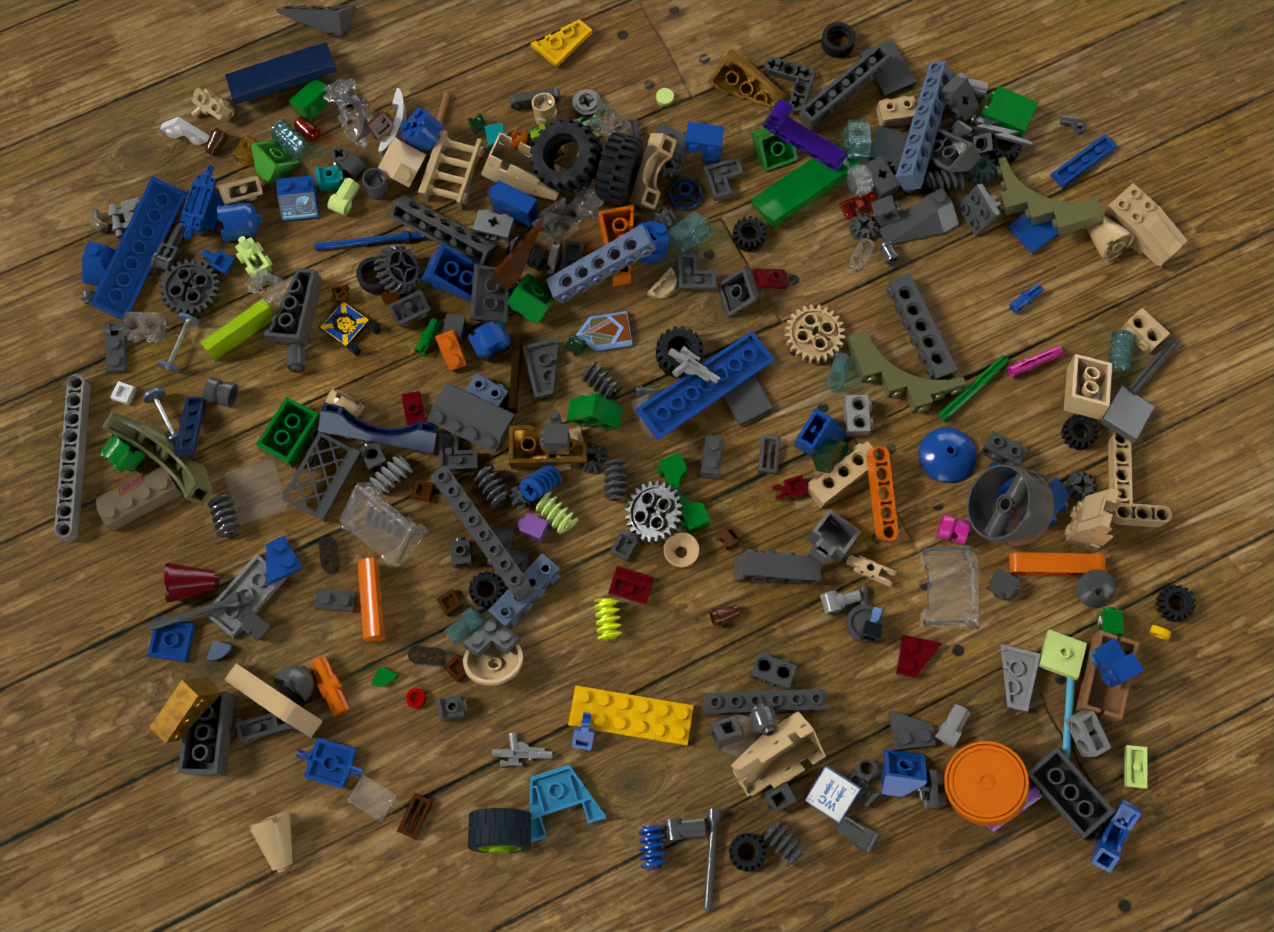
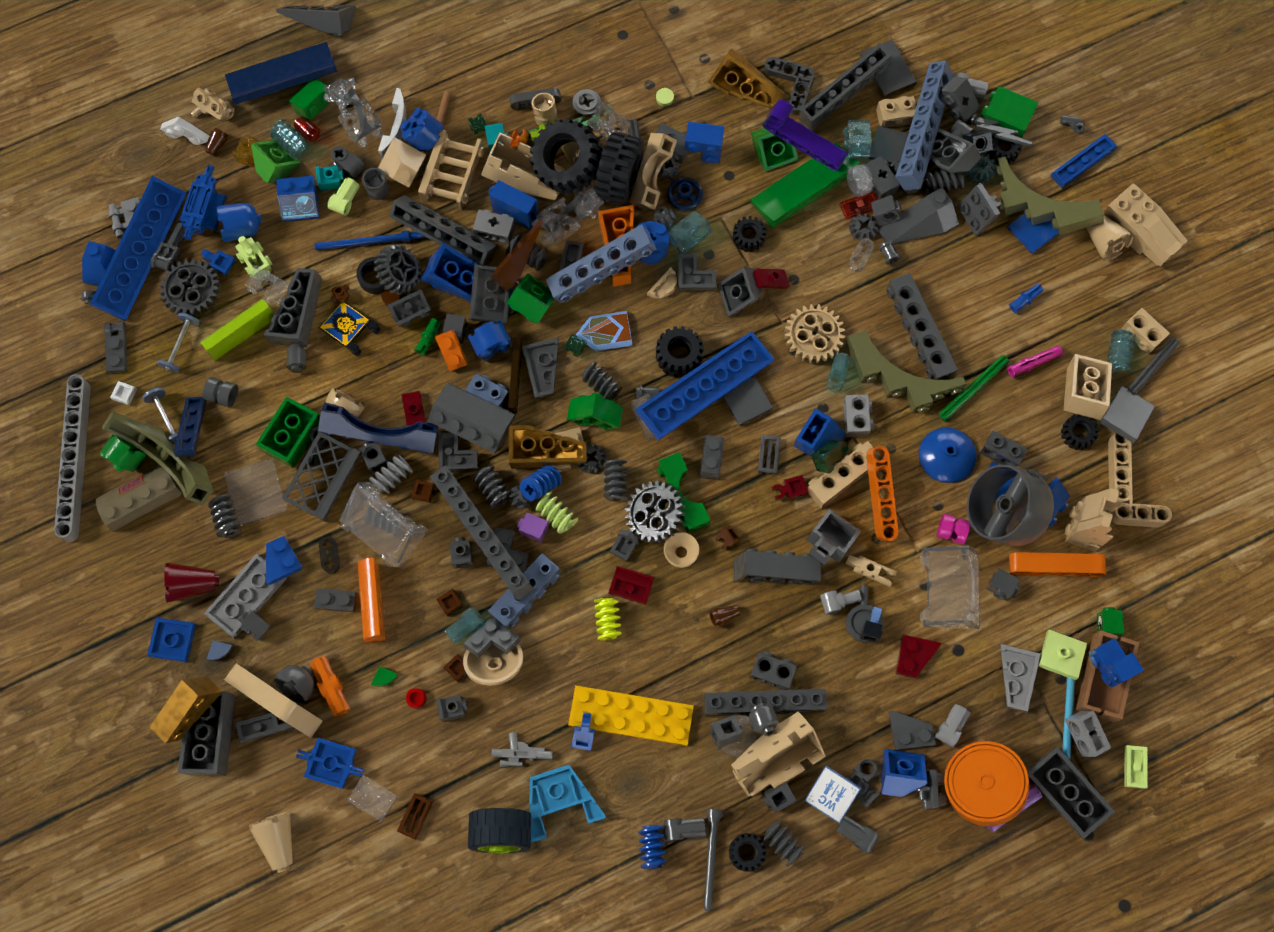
(95, 222): dark tan arm -> none
(146, 322): clear brick -> none
(232, 601): dark grey piece -> none
(241, 189): tan brick -> none
(380, 124): reddish brown bracket -> none
(426, 661): clear smoke beam -> none
(483, 578): black tyre -> none
(555, 257): dark grey tile -> none
(555, 436): dark grey brick -> none
(563, 43): yellow wing -> none
(690, 366): light grey piece -> none
(719, 174): dark grey plate -> none
(841, 28): black tyre -> none
(1073, 488): dark grey gear -> none
(1090, 582): dark grey dish -> none
(1113, 834): blue arch -> none
(1160, 632): yellow tile -> none
(1185, 597): black tyre -> none

